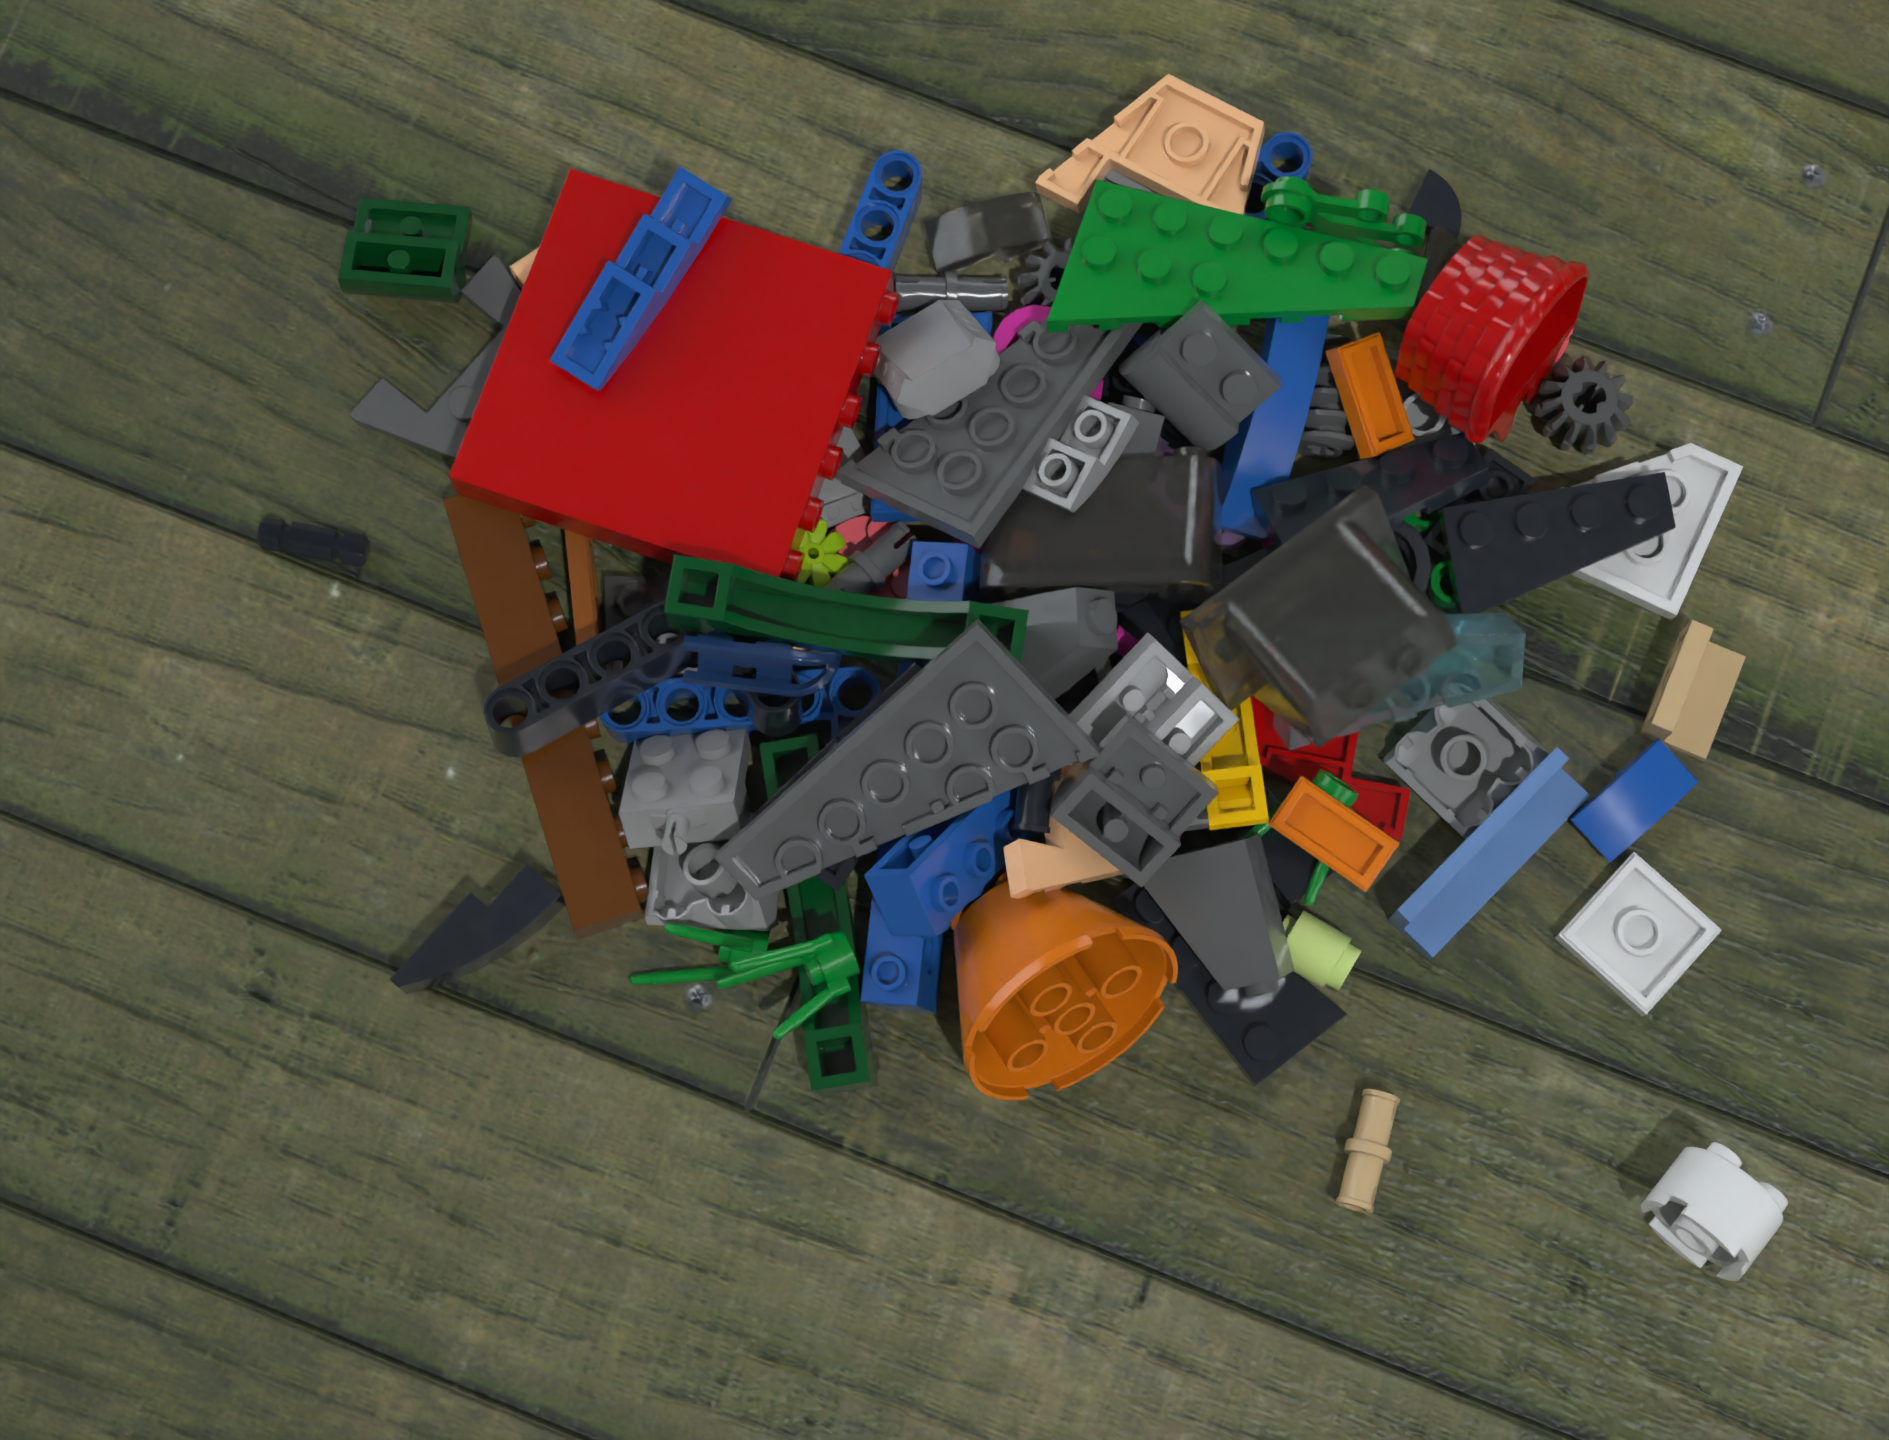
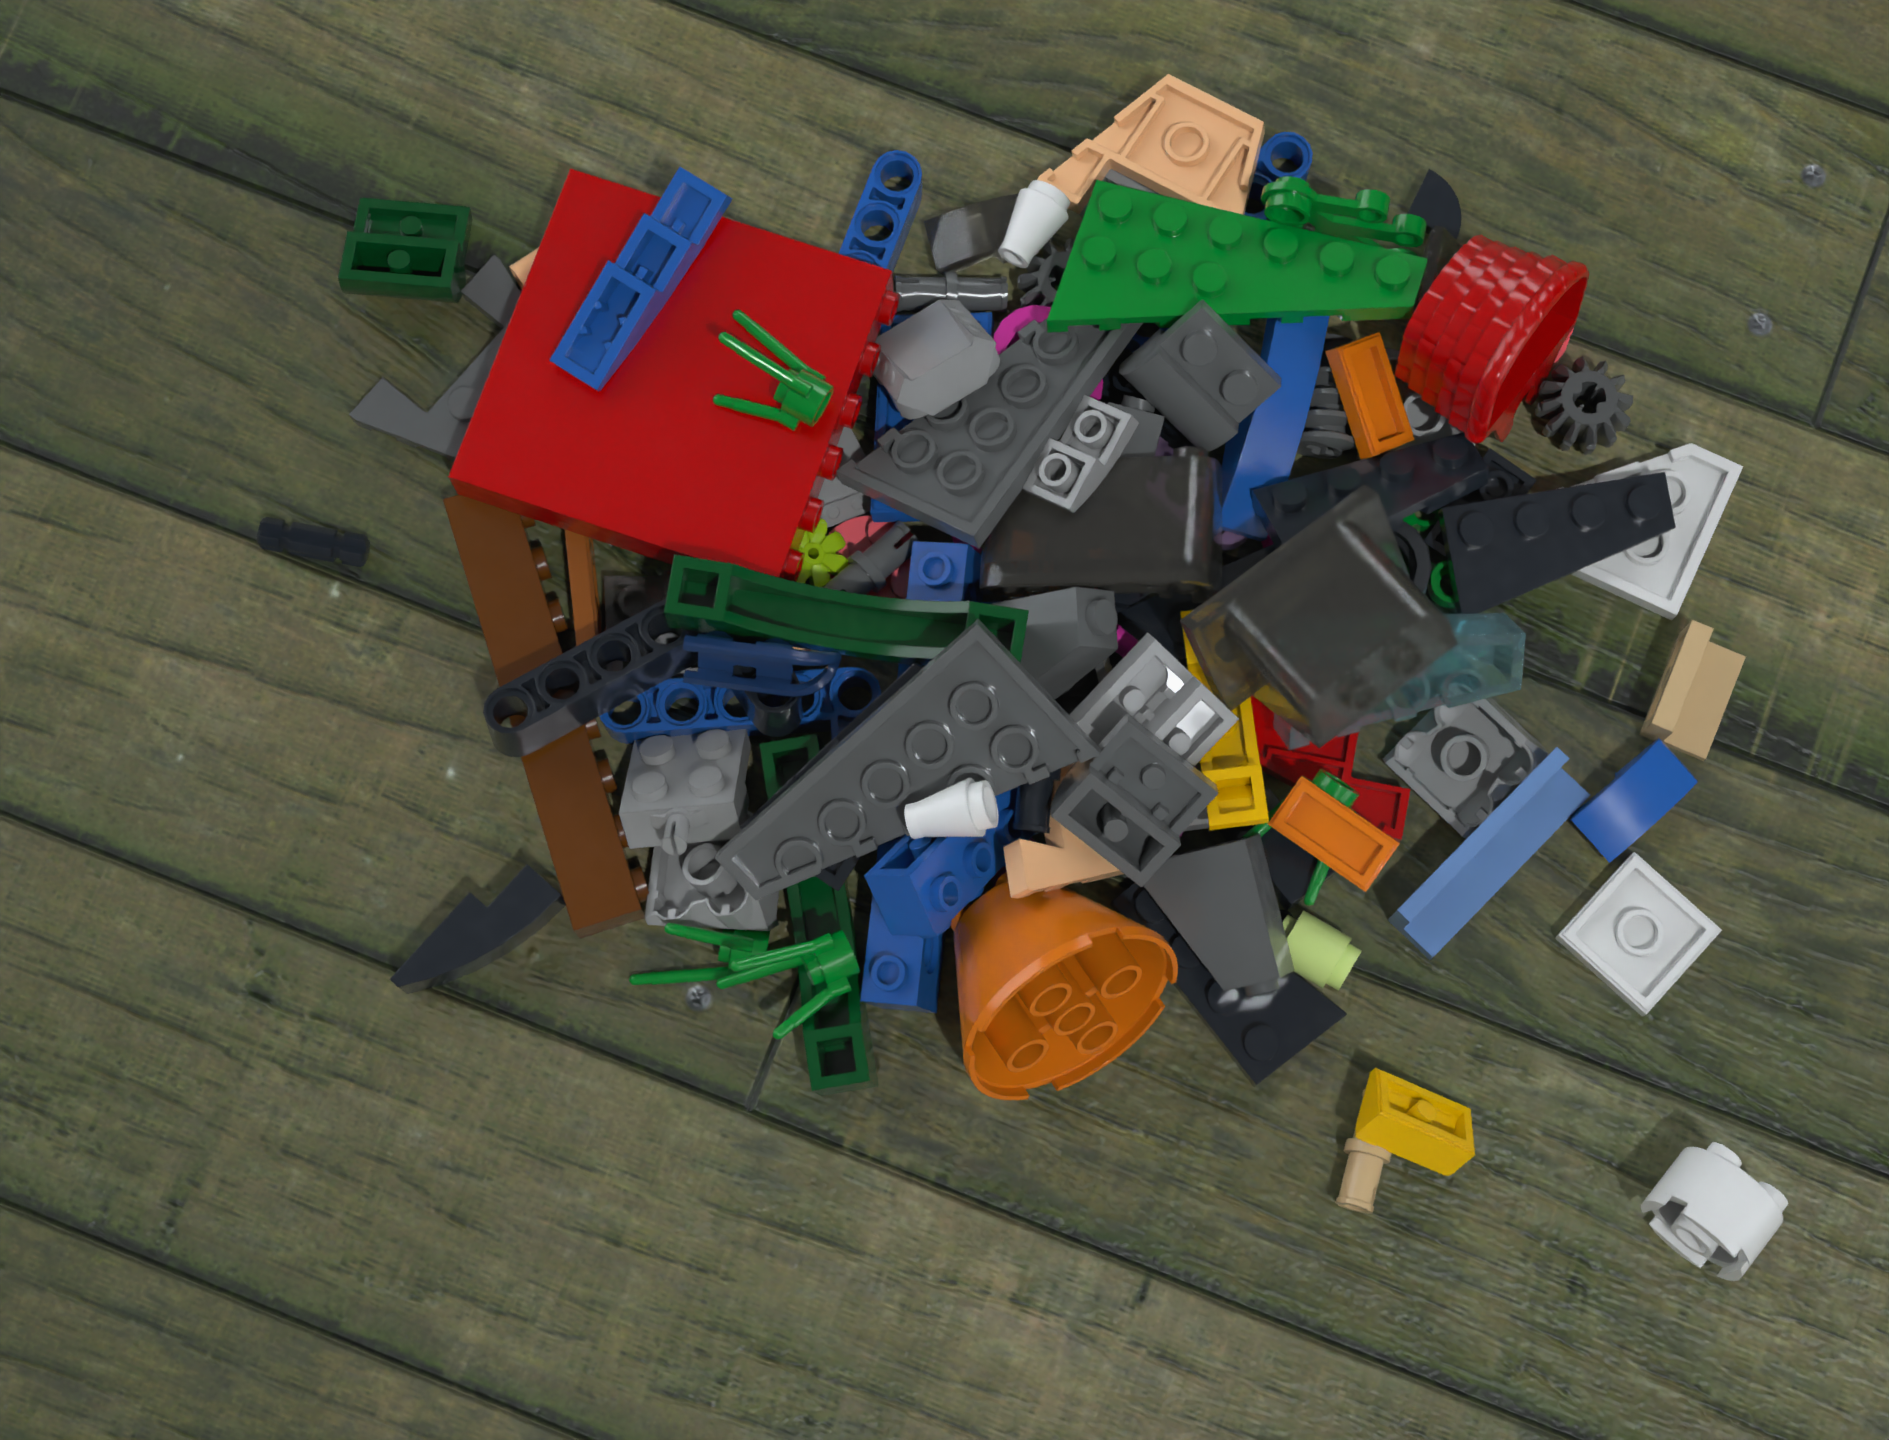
(800, 390): none -> green plant
(954, 812): none -> white cone
(1035, 219): none -> white cone
(1415, 1123): none -> yellow slope

